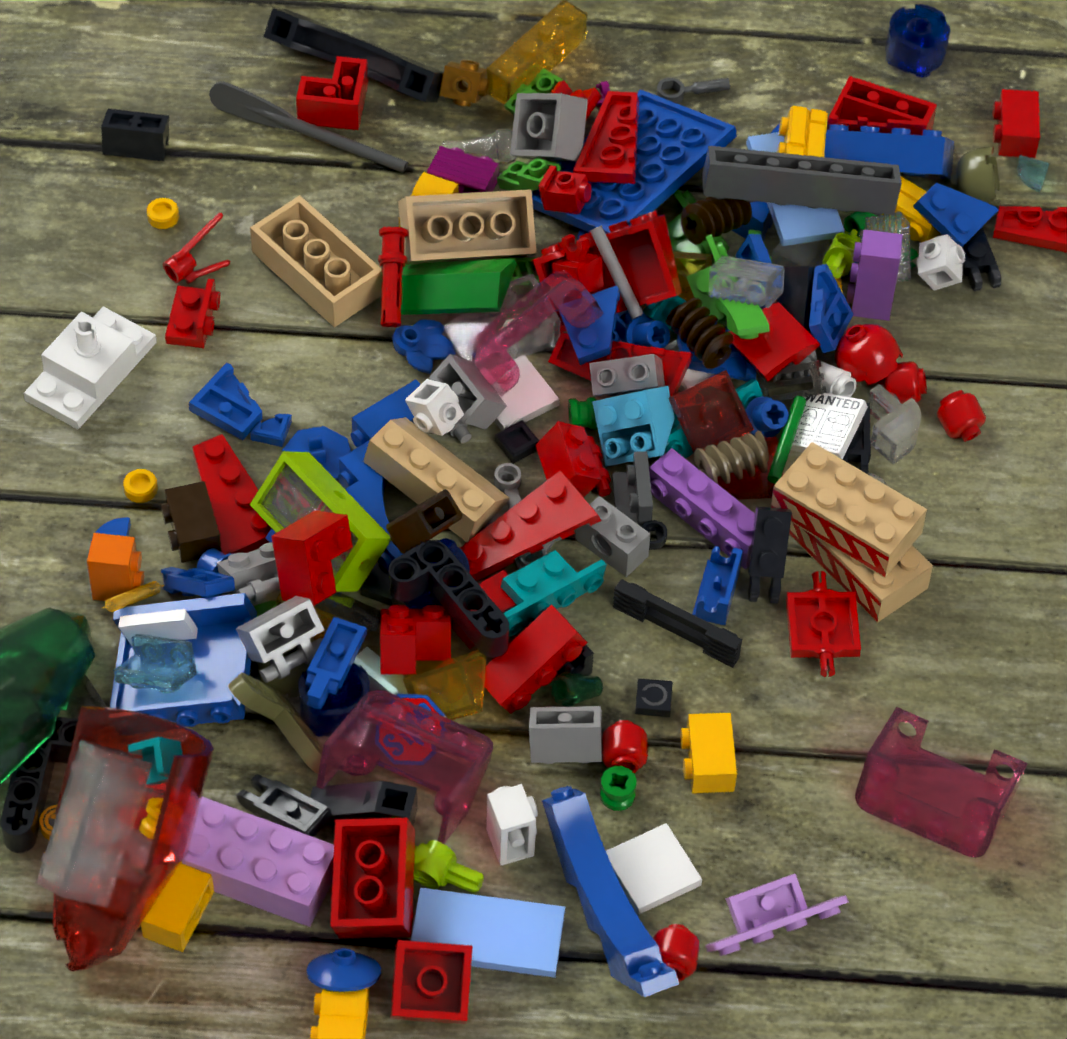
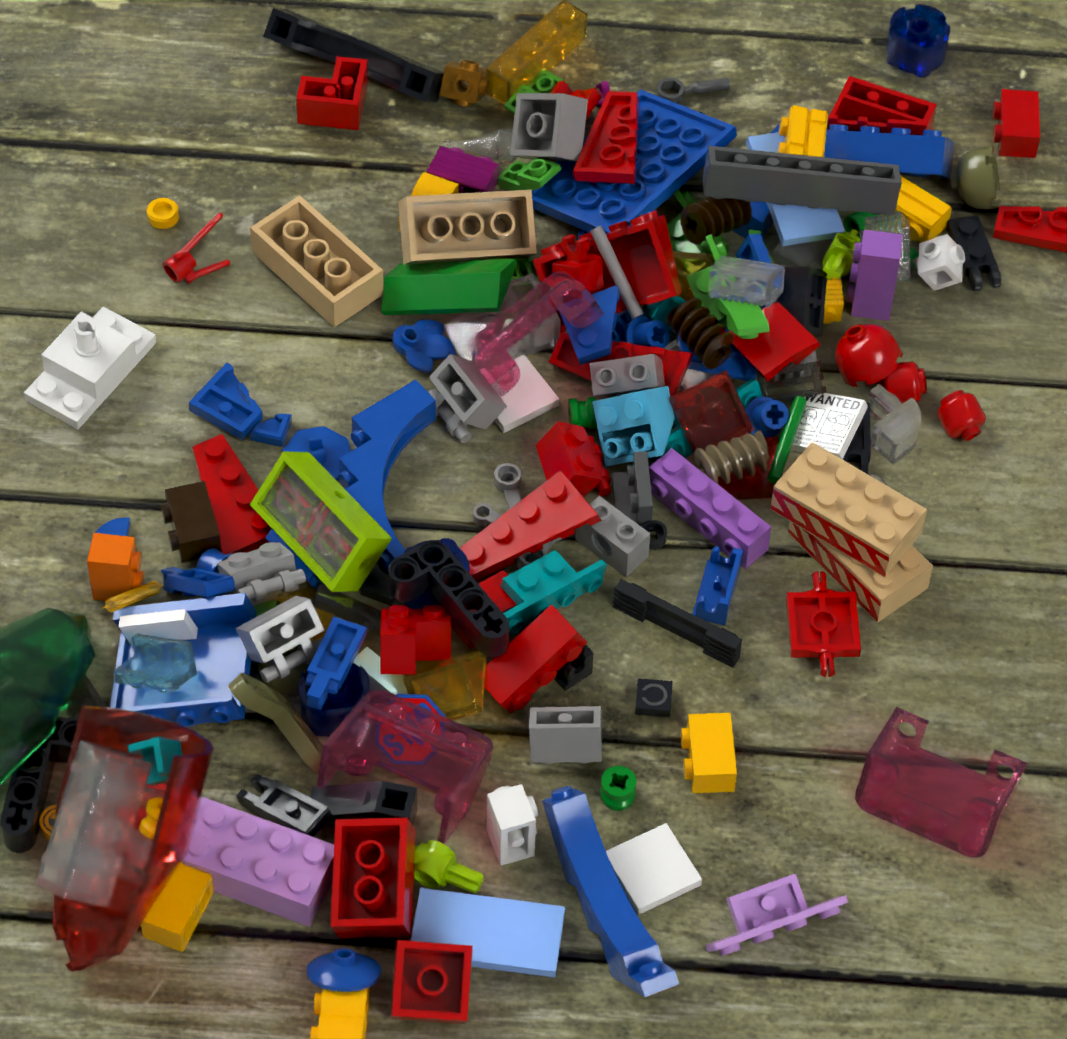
(135, 134): black hinge -> none
(140, 485): yellow tile -> none
(192, 315): red bracket -> none
(256, 109): dark grey piece -> none
(305, 554): red brick -> none
(392, 265): red pin -> none
(424, 521): dark brown brick -> none
(425, 467): tan slope -> none
(434, 407): white brick -> none
(517, 441): black tile -> none
(564, 191): red brick -> none
(575, 688): clear green cone -> none
(625, 745): red head -> none
(678, 949): red head -> none
(768, 550): black hinge -> none
(829, 309): blue wing -> none
(837, 380): white cone -> none
(954, 212): blue wing -> none
(1032, 172): clear light blue tile -> none

